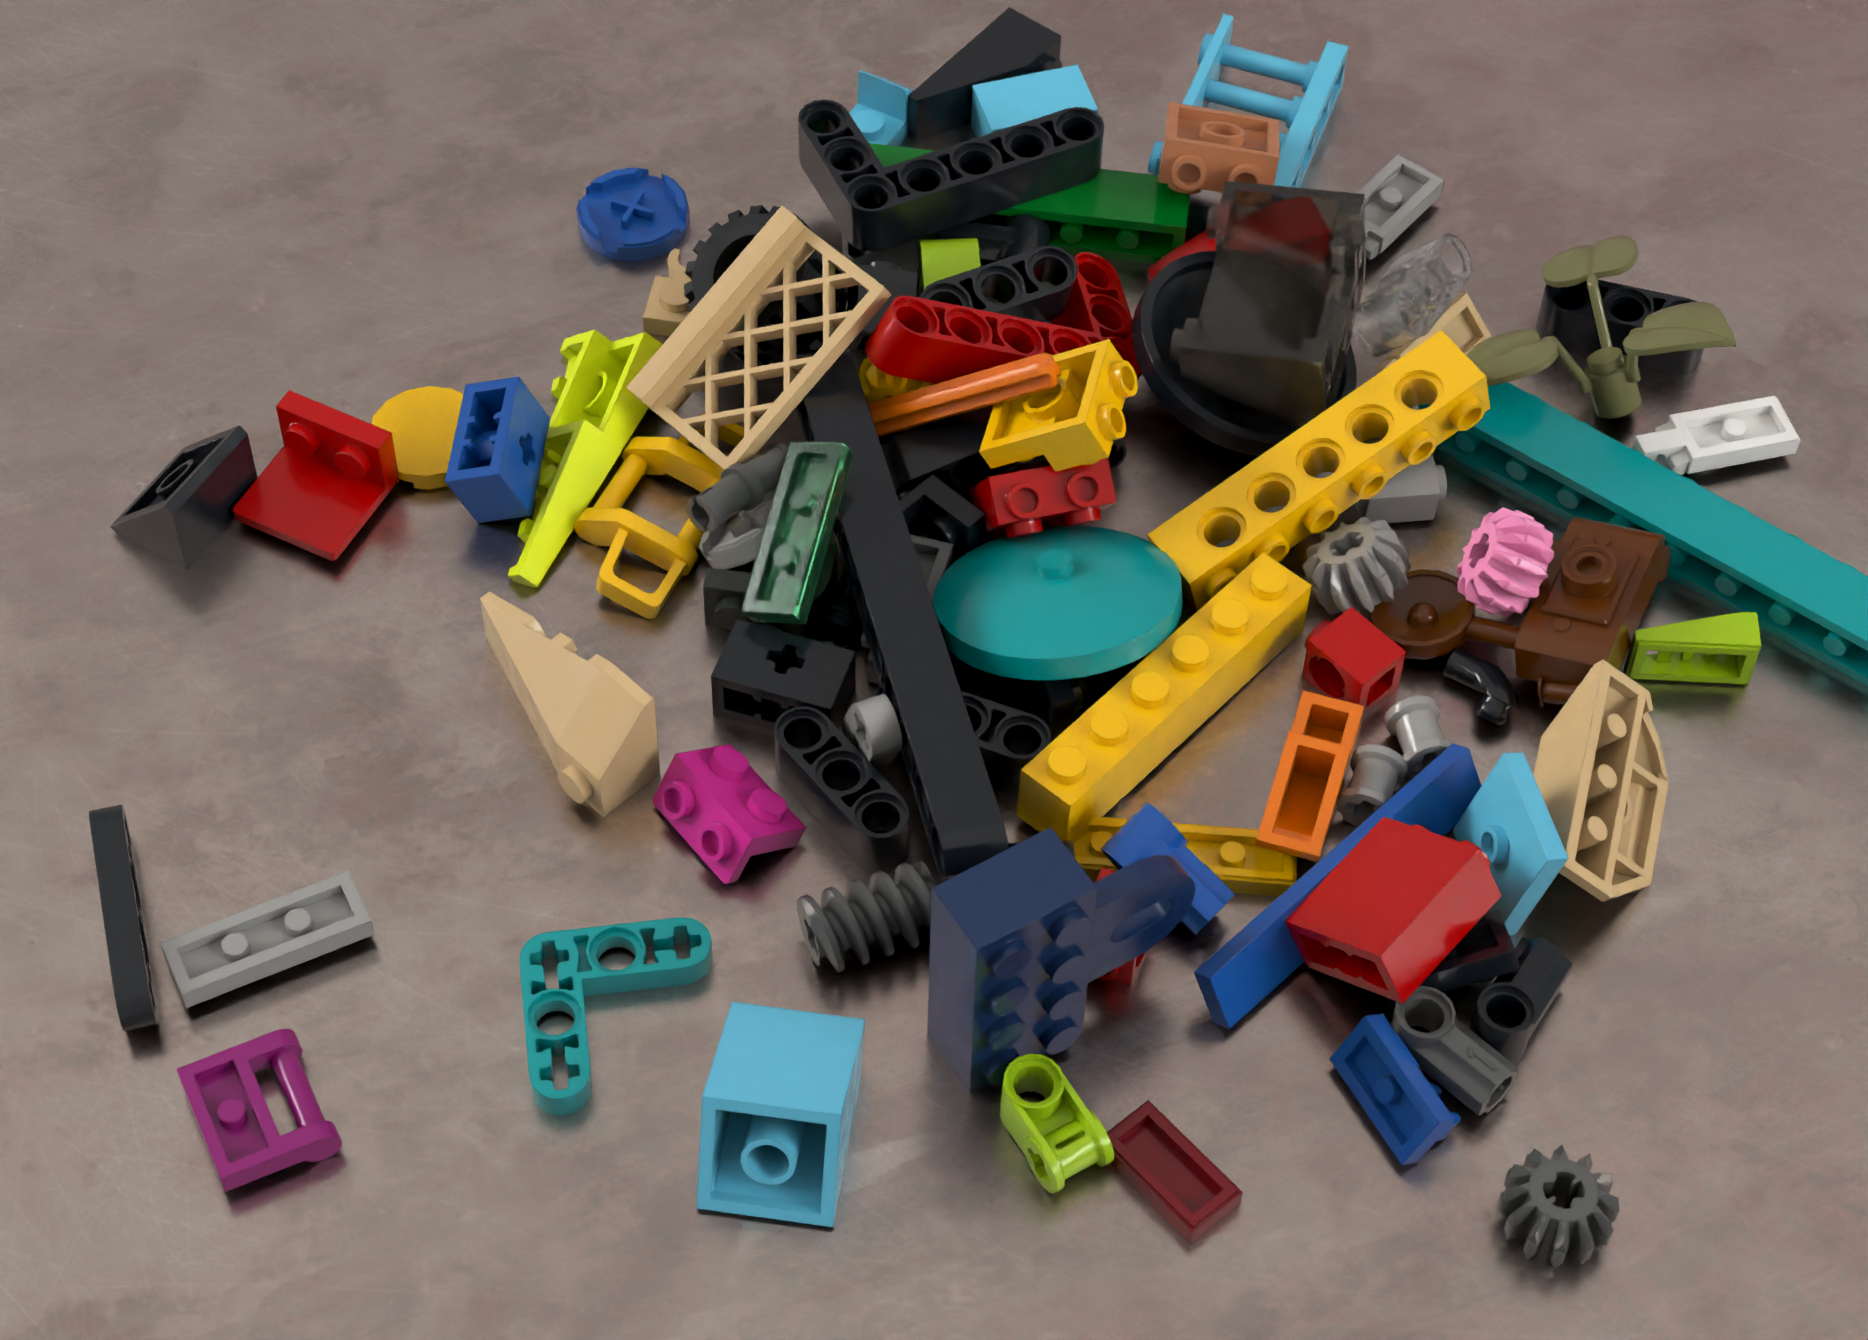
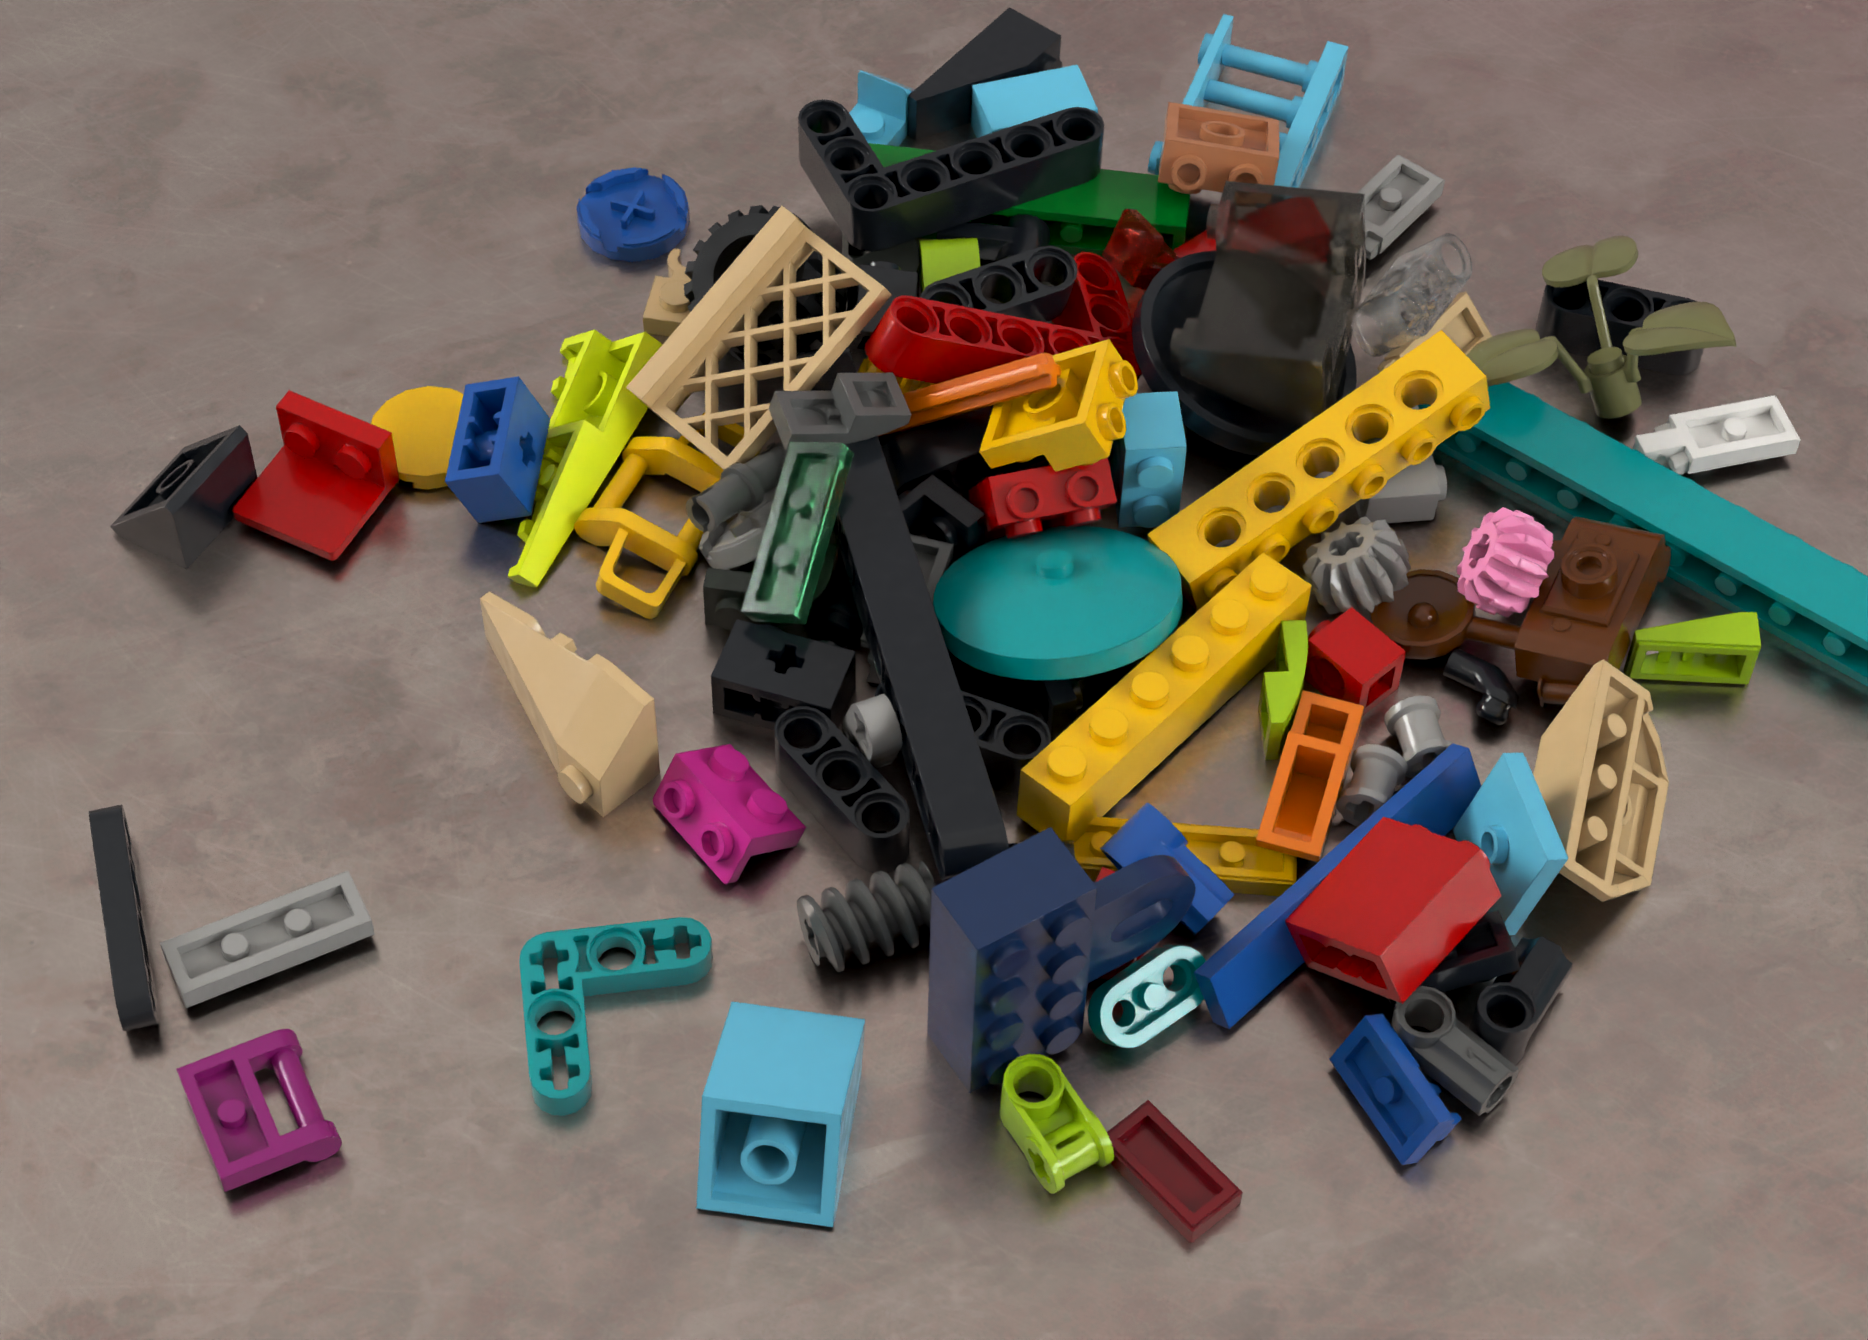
(851, 412): none -> dark grey slope
(1137, 249): none -> clear red bracket
(1144, 998): none -> teal plate
(1149, 460): none -> medium azure brick
(1283, 688): none -> lime slope
(1584, 1199): dark grey gear -> none

